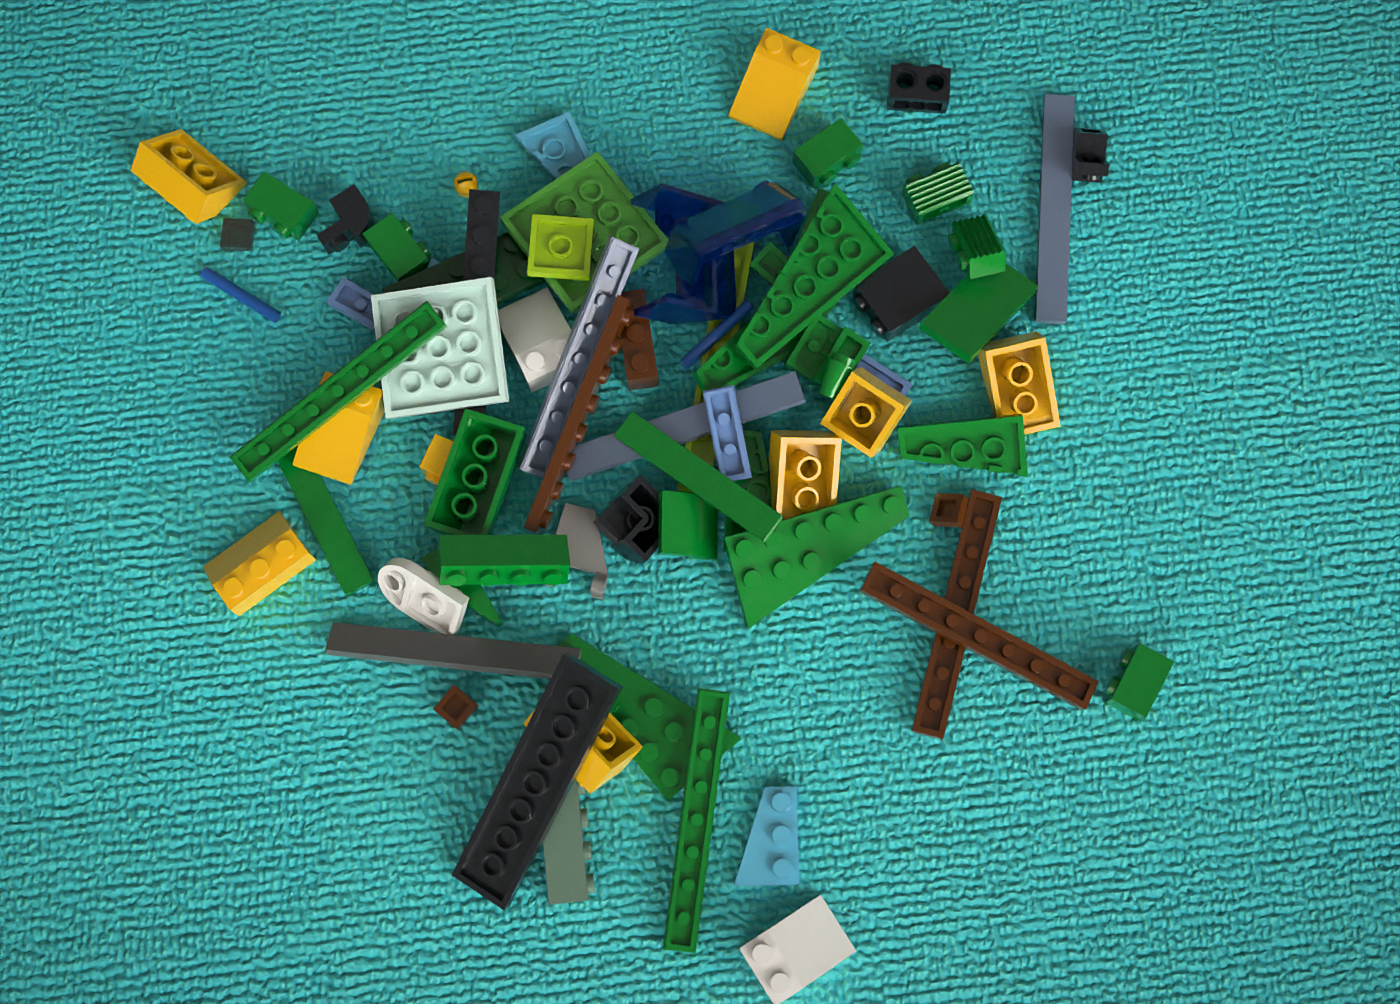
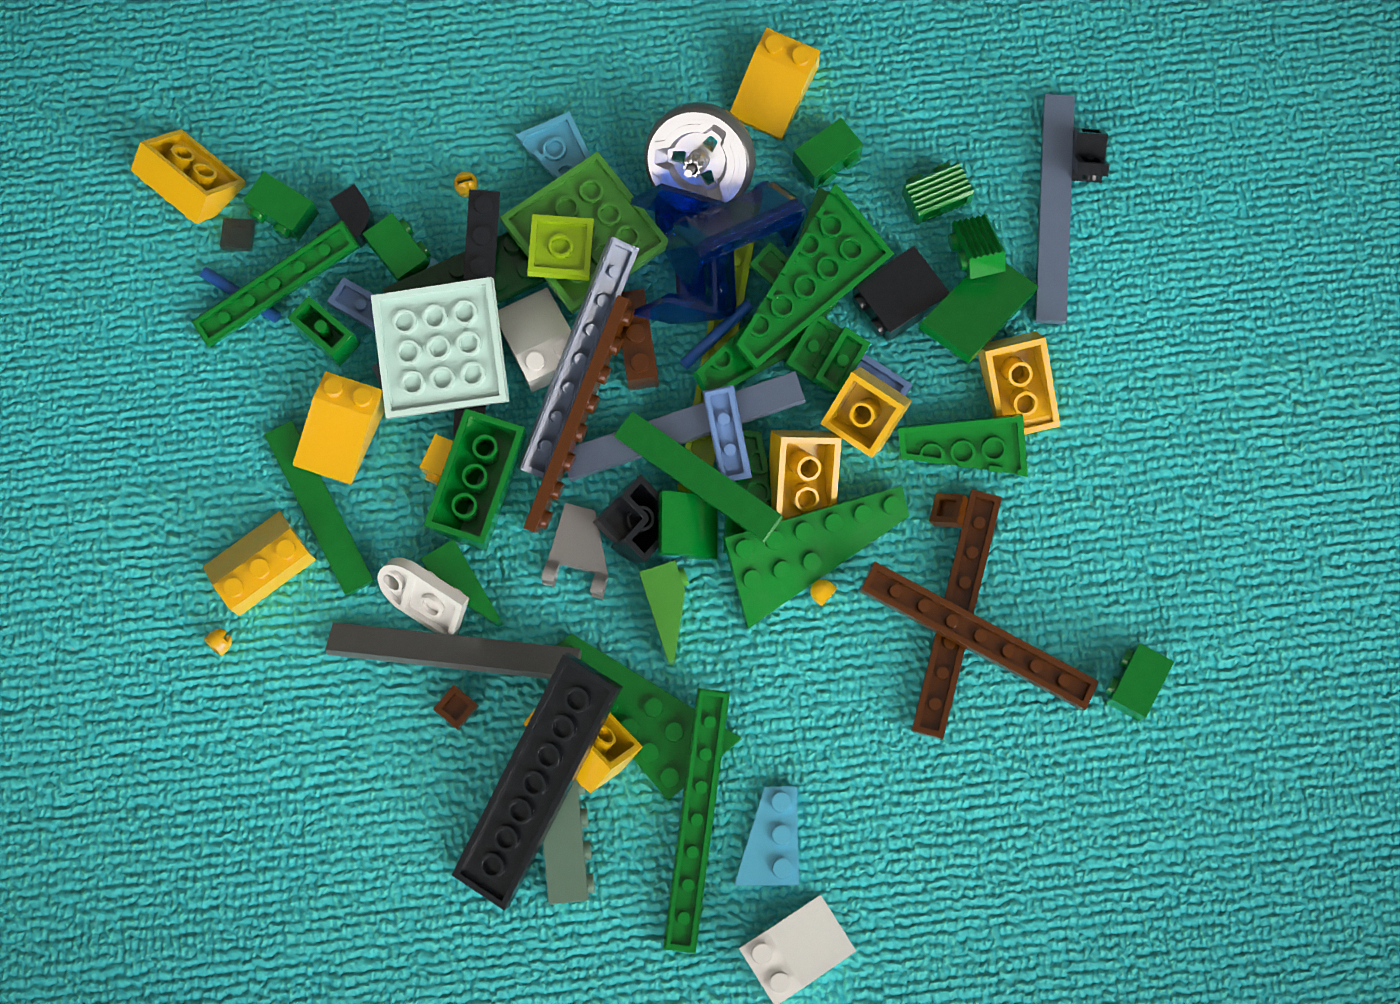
(217, 642): none -> yellow hinge
(275, 284): none -> green tile
(324, 331): none -> green brick
(338, 391): green tile -> none
(503, 559): green brick -> none
(666, 600): none -> bright green slope
(687, 130): none -> flat silver wheel
(822, 590): none -> yellow hinge
(835, 374): green cone -> none
(918, 97): black brick -> none

